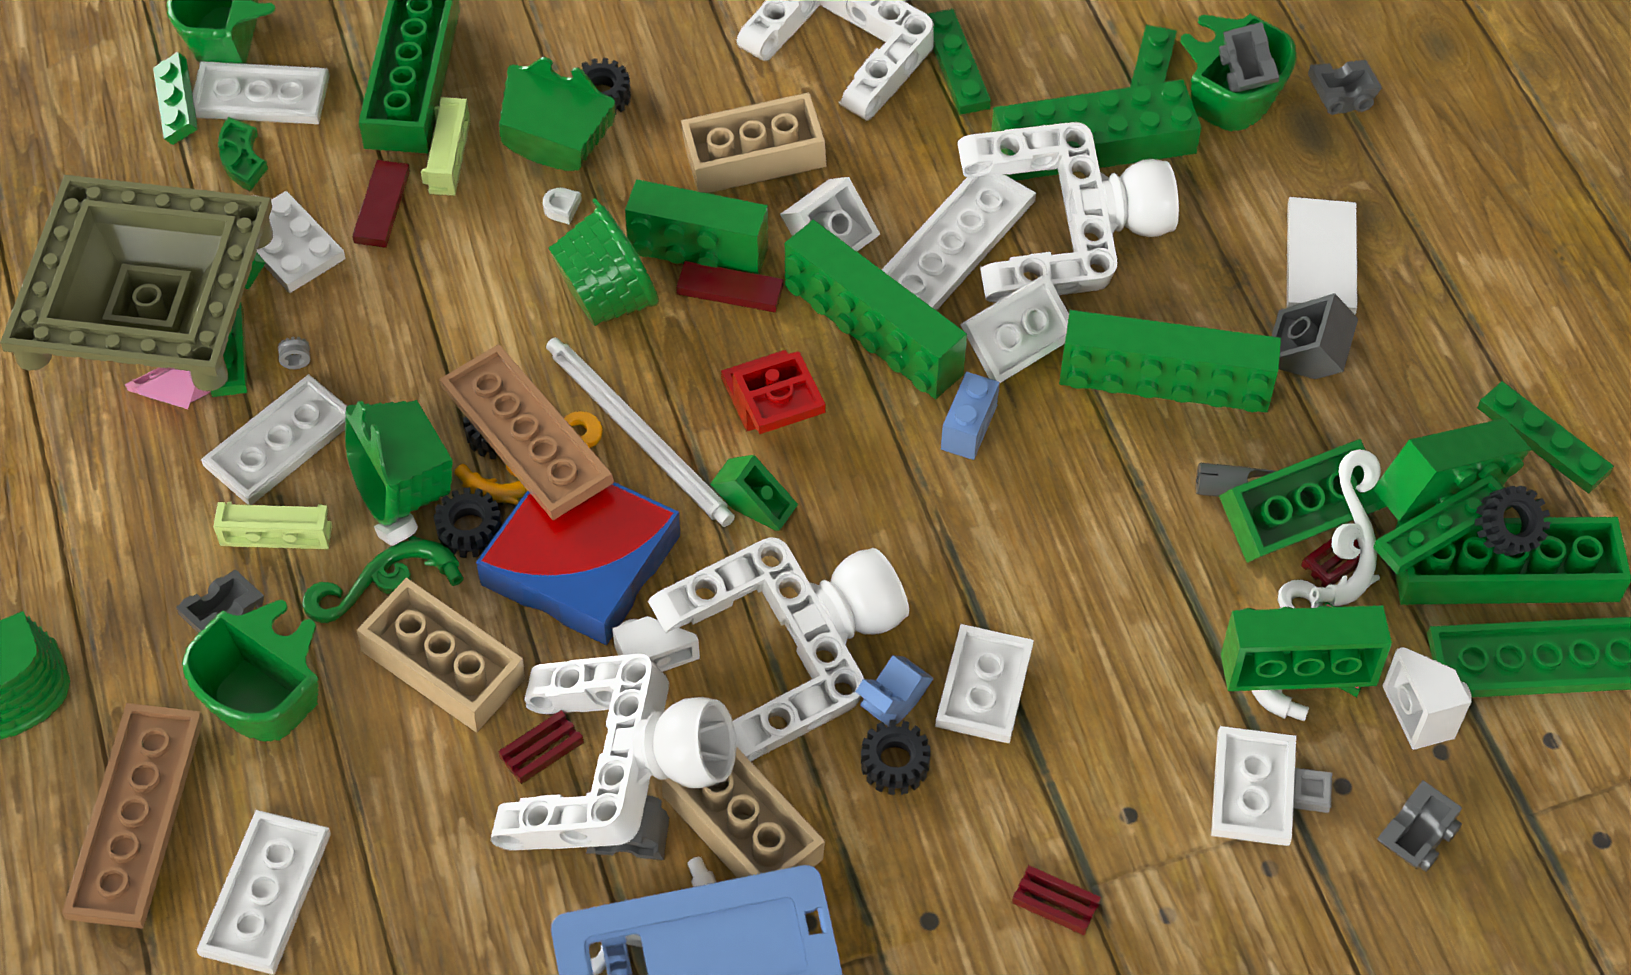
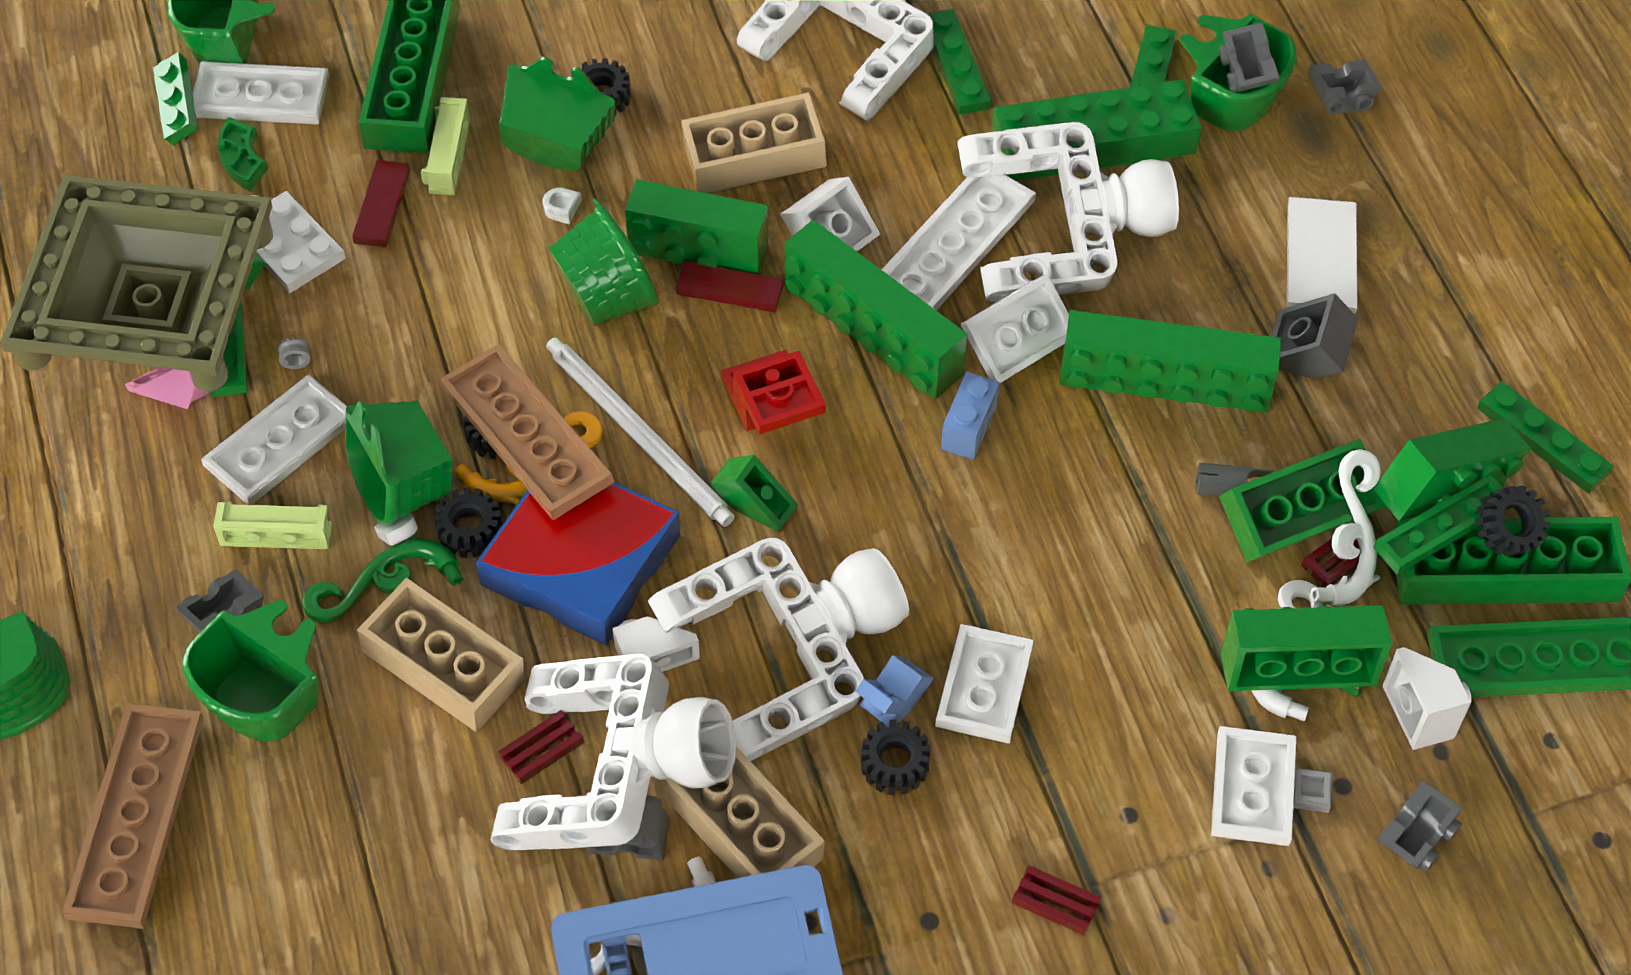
(264, 892): white tile -> none

